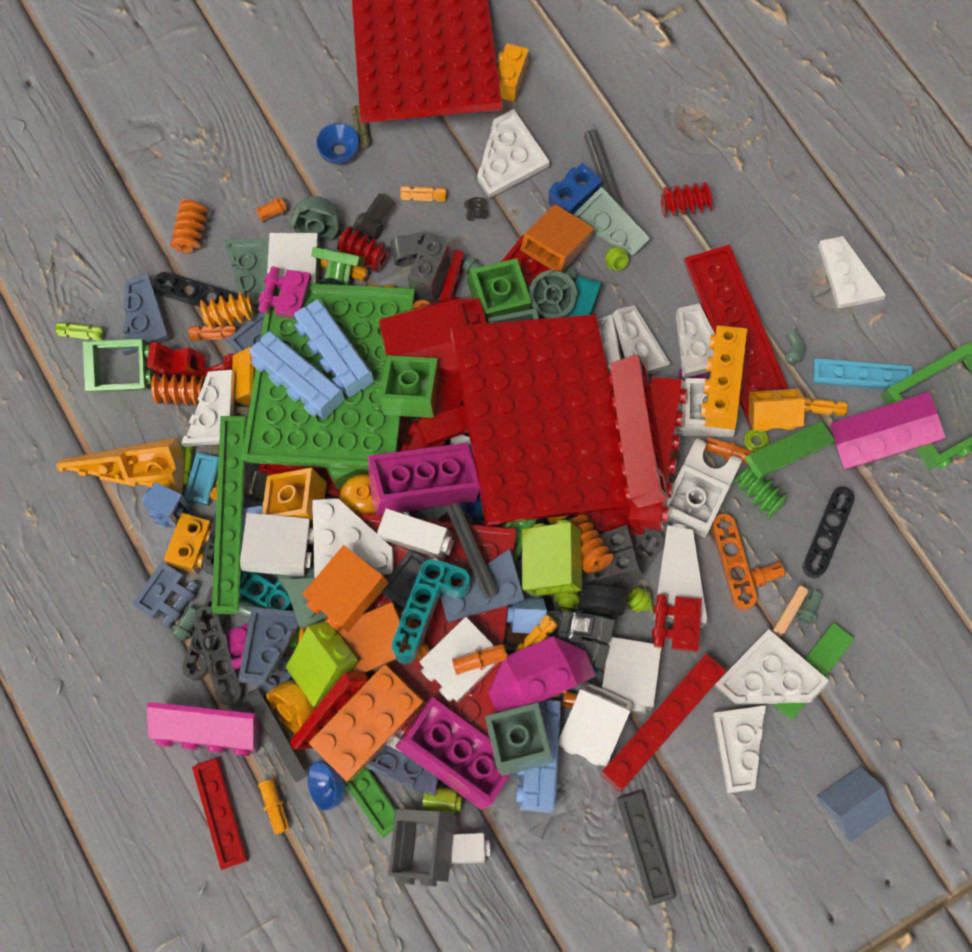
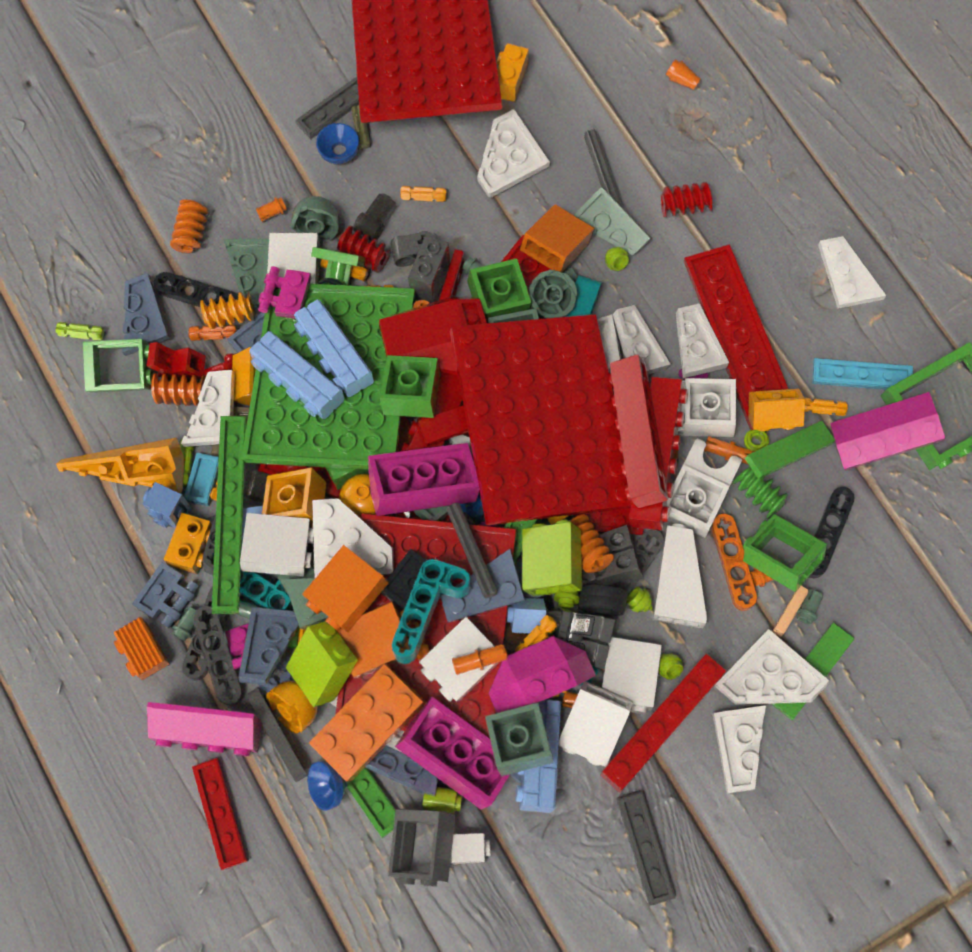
(140, 648): none -> orange brick
(274, 806): light orange axle -> none
(329, 109): none -> dark grey tile
(333, 702): red tile -> none
(416, 534): white brick -> none
(476, 202): clear smoke plate -> none
(577, 193): blue brick -> none
(670, 666): none -> lime plate
(682, 74): none -> orange cone
(686, 623): red plate -> none
(726, 377): light orange brick -> none
(777, 527): none -> bright green window
(798, 347): sand green arm -> none
(856, 803): sand blue slope -> none

